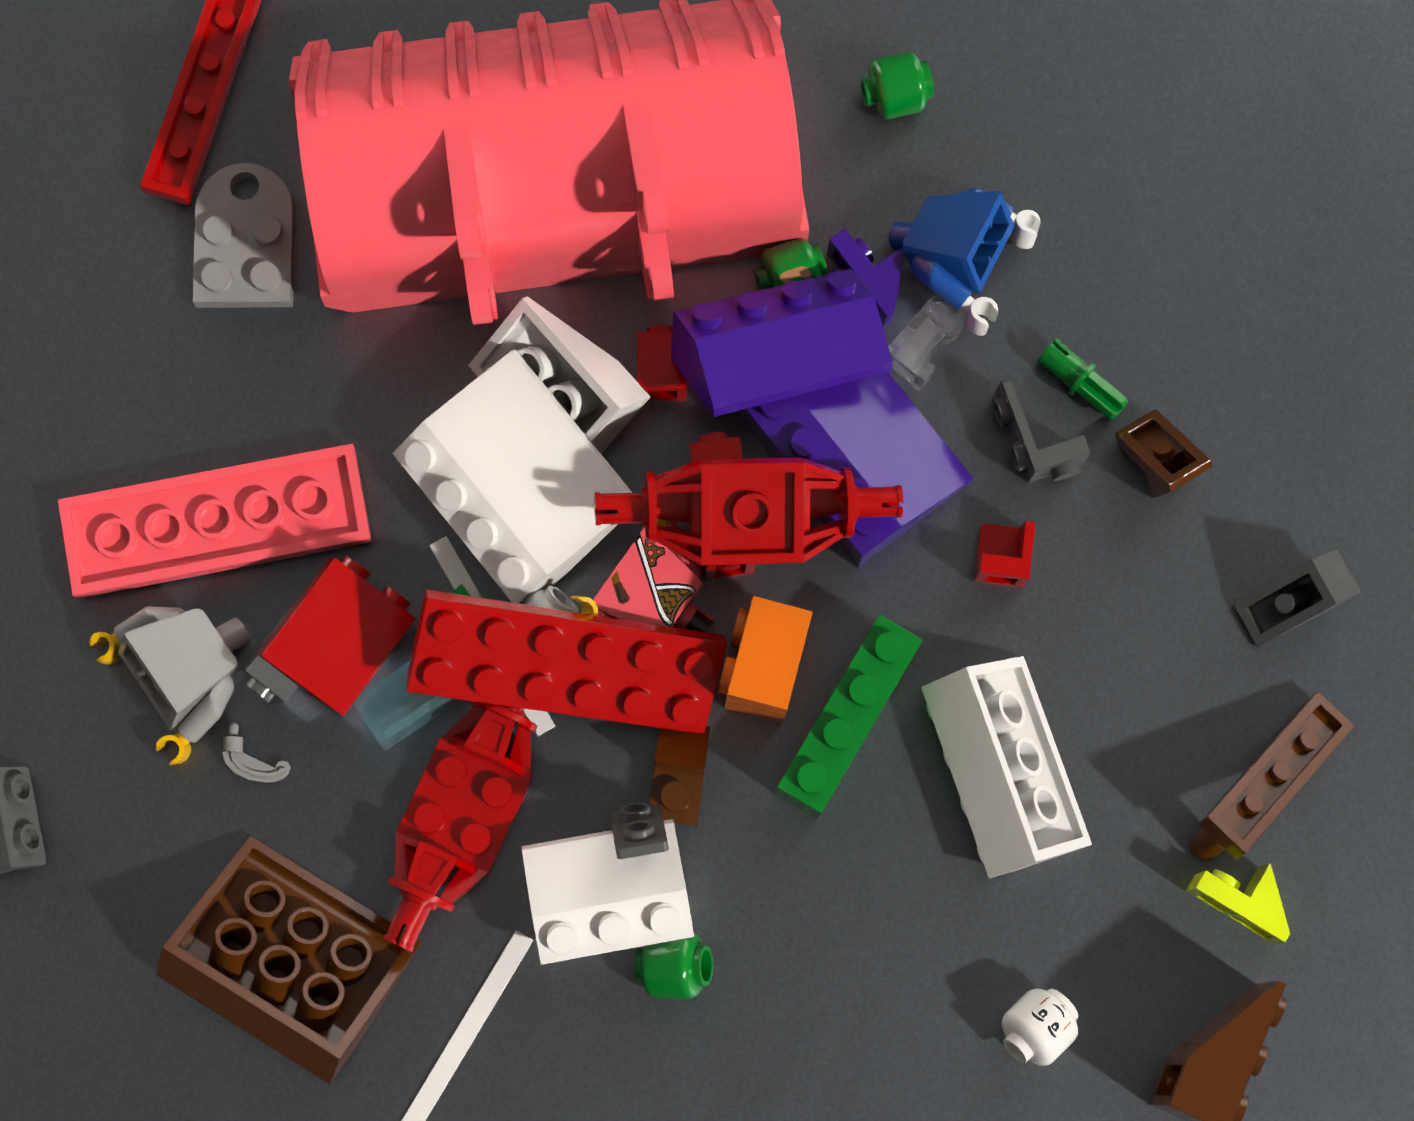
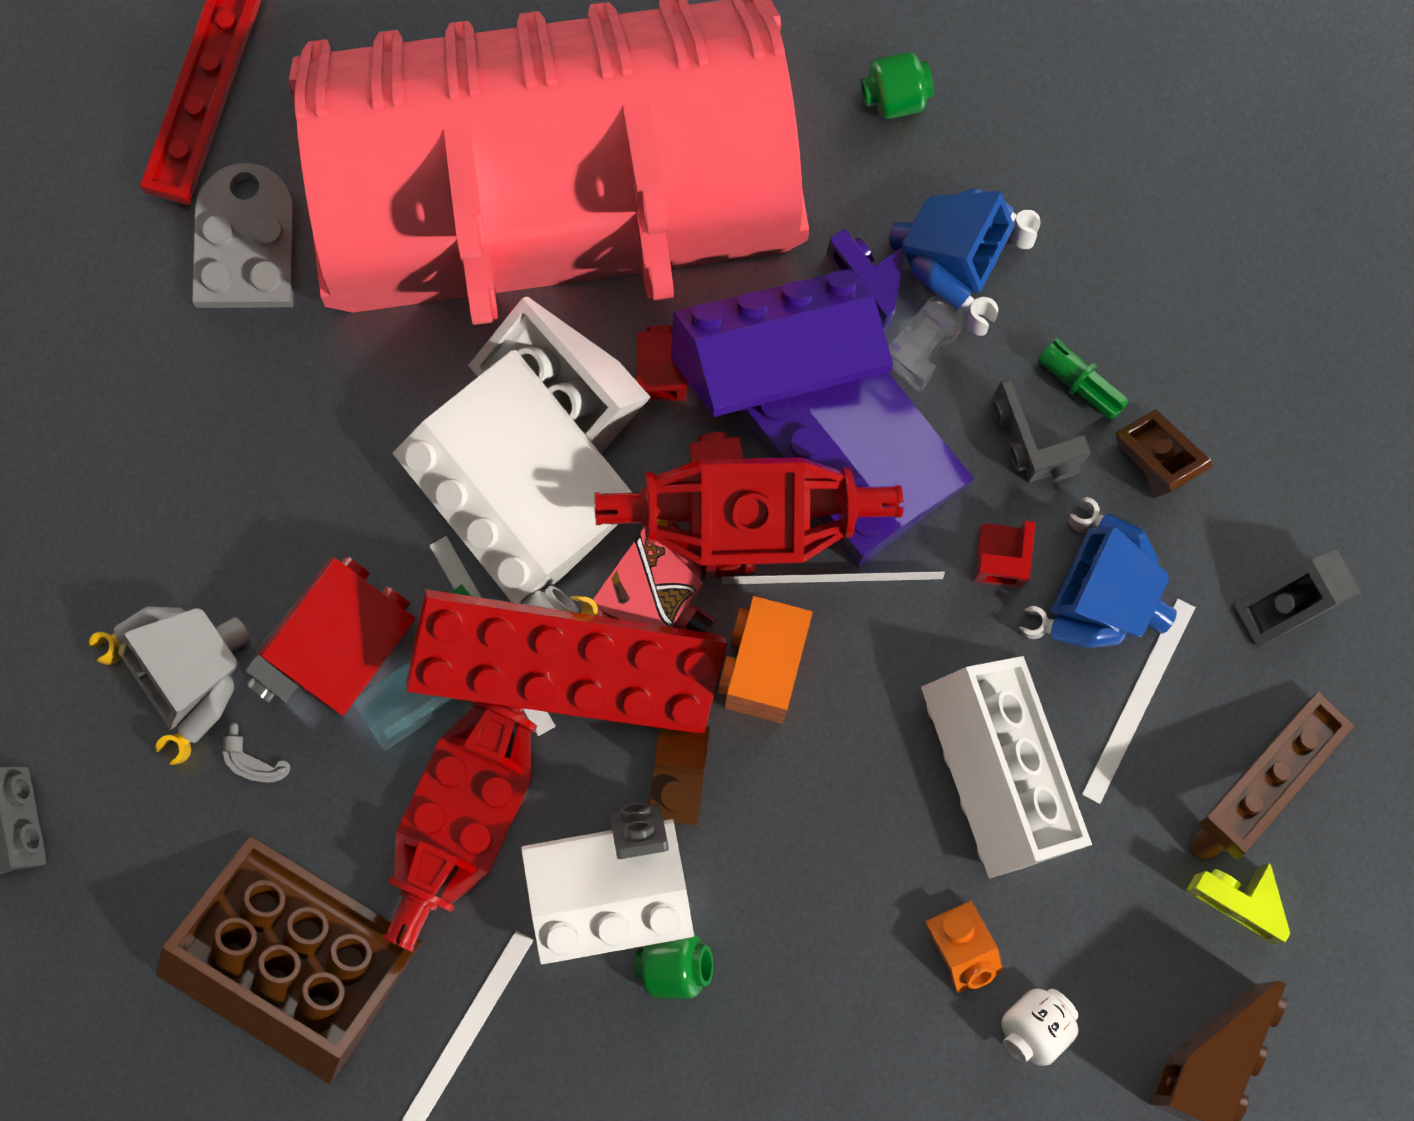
(214, 521): coral plate -> none
(789, 262): green head -> none
(832, 577): none -> white sticker
(848, 716): green brick -> none
(965, 947): none -> orange bracket
(1109, 588): none -> blue torso
(1137, 704): none -> white sticker

